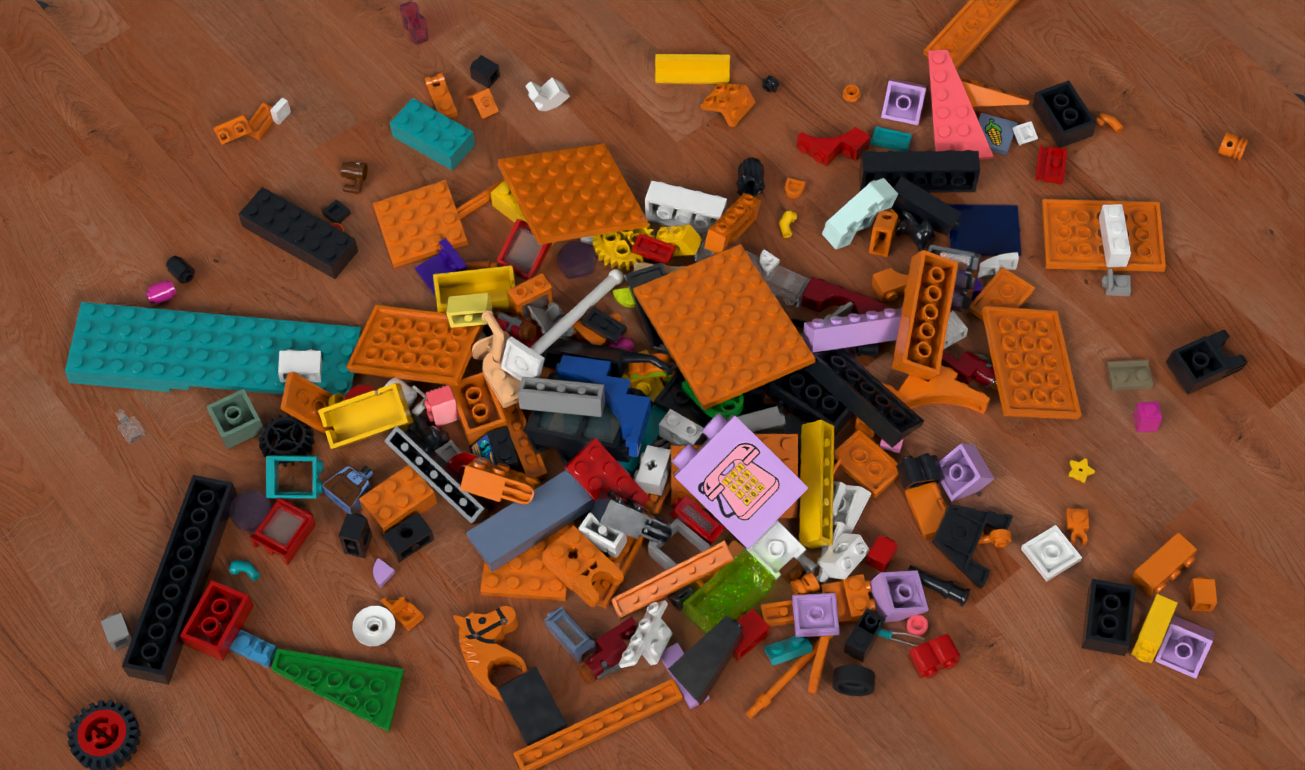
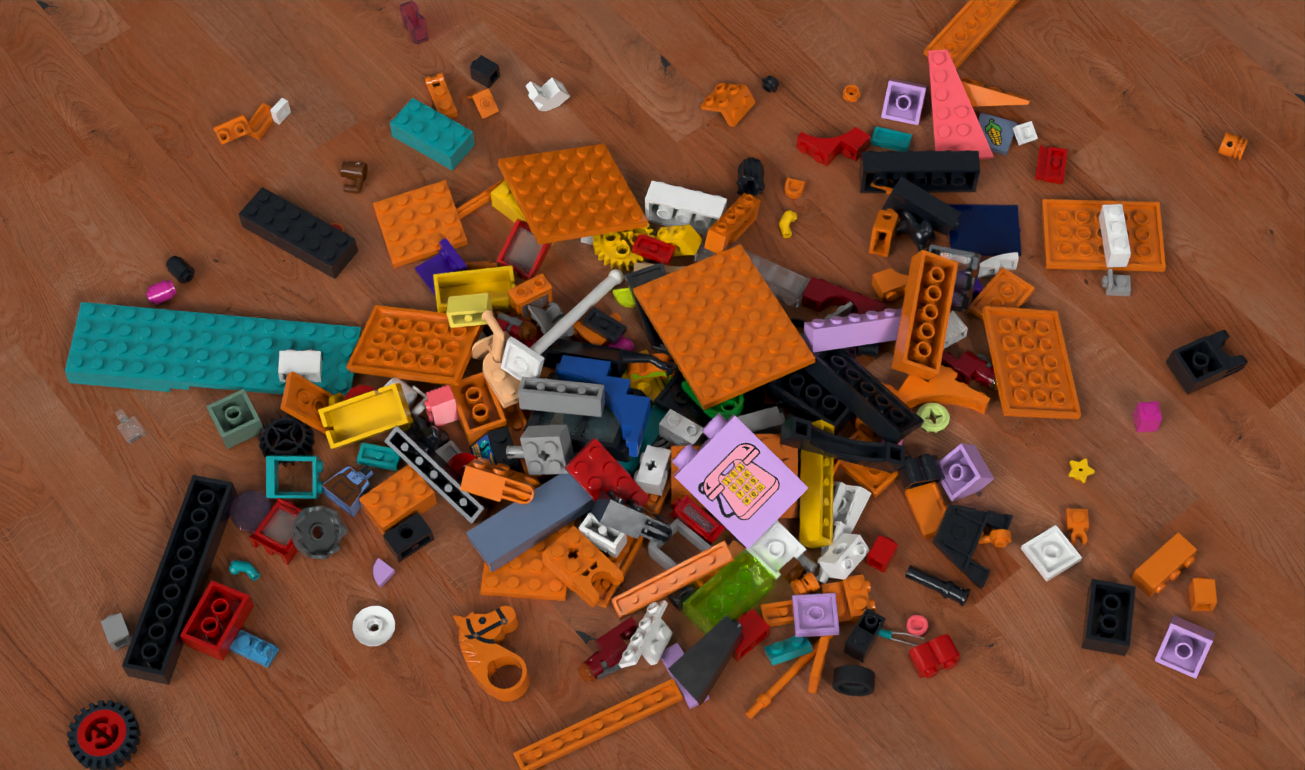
(330, 532): none -> dark grey plate
(336, 212): black tile -> none
(355, 535): black brick -> none
(355, 686): green wing -> none
(378, 457): none -> teal plate
(403, 612): orange slope -> none
(531, 706): black tile -> none
(545, 449): none -> light grey brick
(569, 634): sand blue window -> none
(576, 260): clear purple tile -> none
(692, 68): yellow panel -> none
(768, 262): white tile -> none
(805, 436): none -> black arch
(859, 213): light aqua brick -> none
(898, 595): lavender slope -> none
(939, 412): none -> yellowish green gear
(1064, 114): black brick -> none
(1111, 120): orange arm -> none
(1129, 375): dark tan plate -> none
(1154, 629): yellow window -> none

